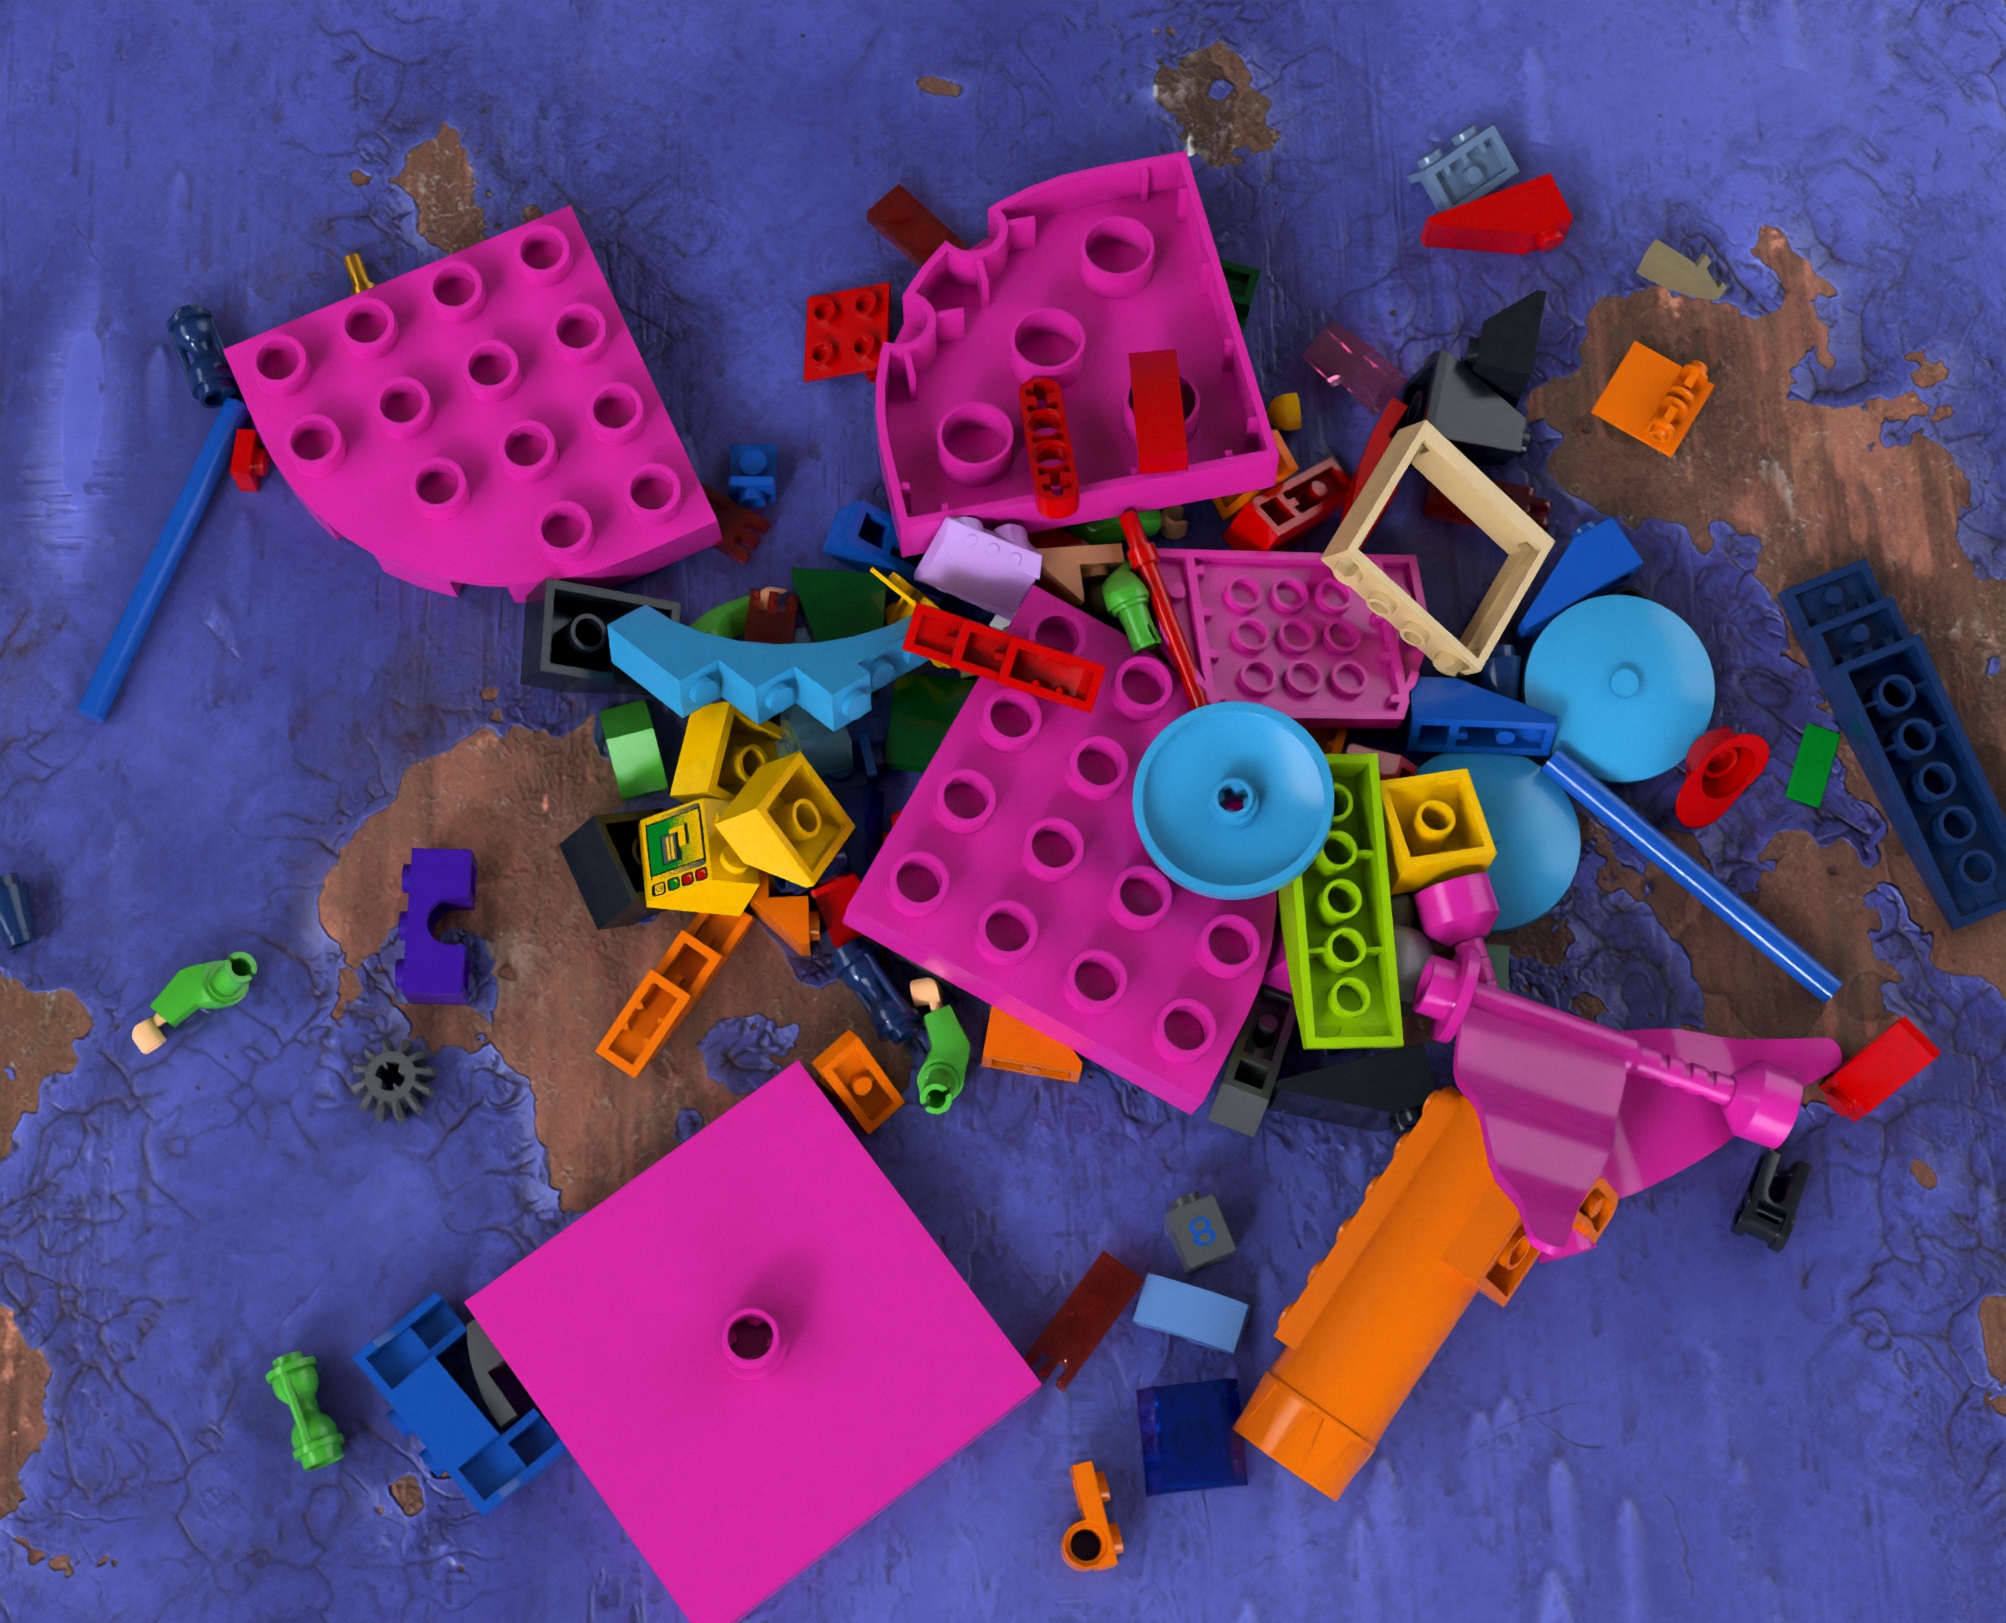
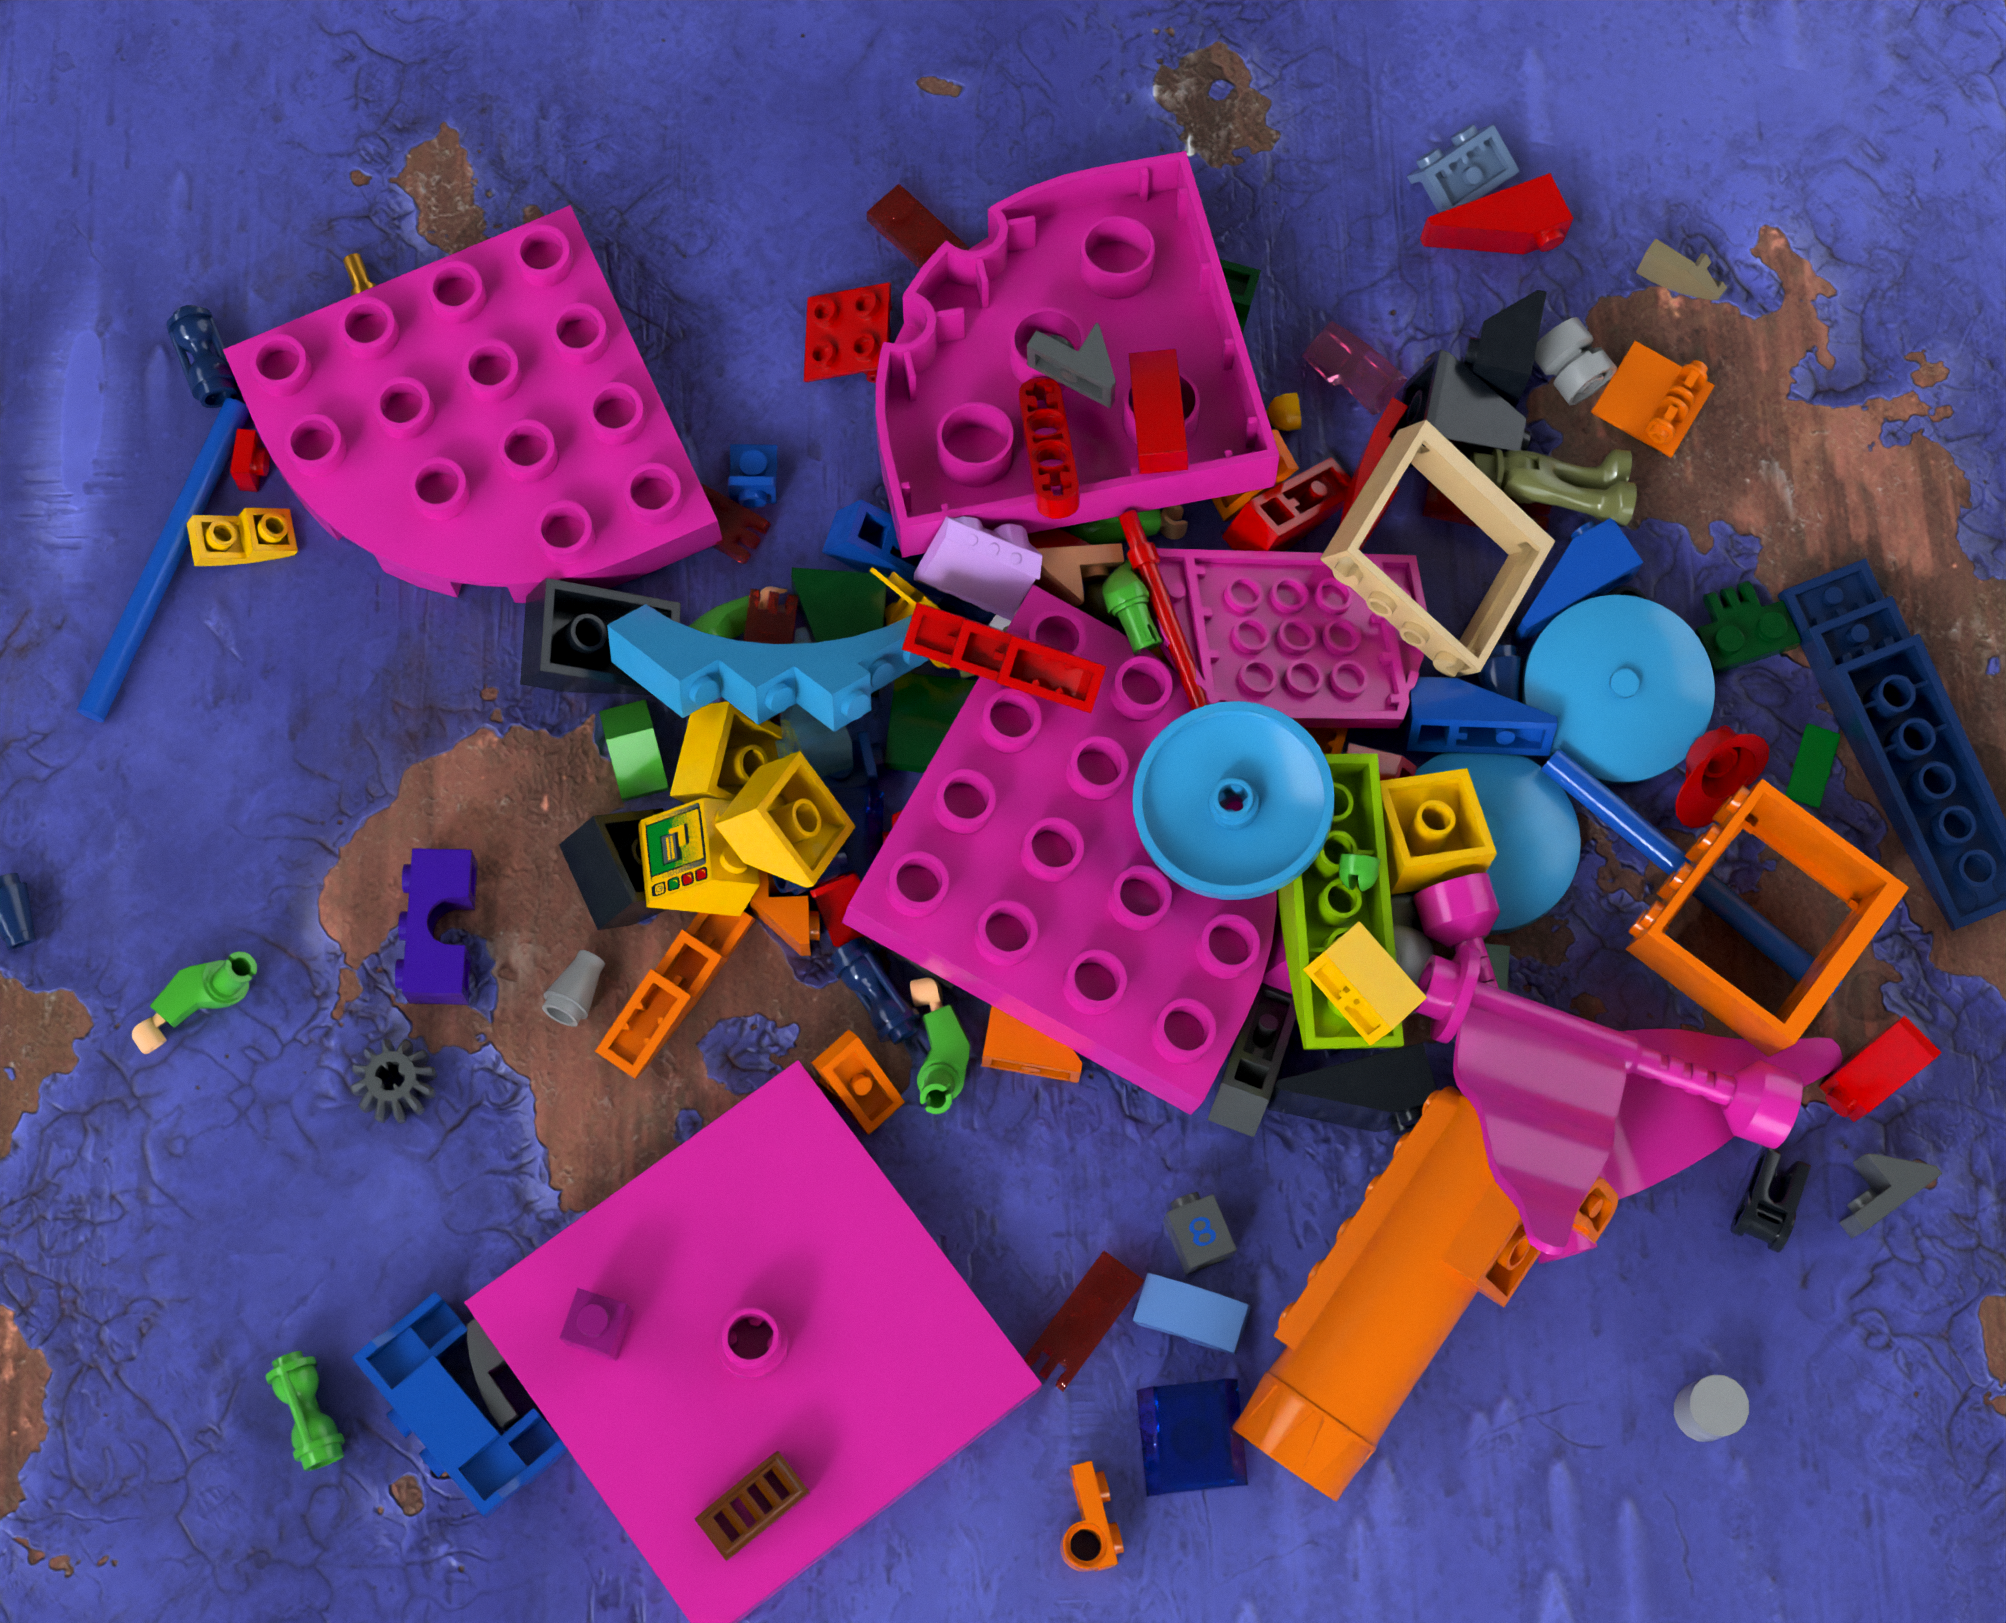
(242, 539): none -> yellow slope
(573, 991): none -> light grey cone
(596, 1324): none -> magenta brick
(788, 1478): none -> reddish brown slope
(1082, 370): none -> dark grey slope
(1360, 868): none -> bright green hinge
(1365, 983): none -> yellow hinge
(1546, 480): none -> olive piece
(1573, 361): none -> light grey wheel
(1711, 1408): none -> light grey piece
(1744, 629): none -> dark green hinge
(1816, 851): none -> orange window
(1891, 1185): none -> dark grey slope

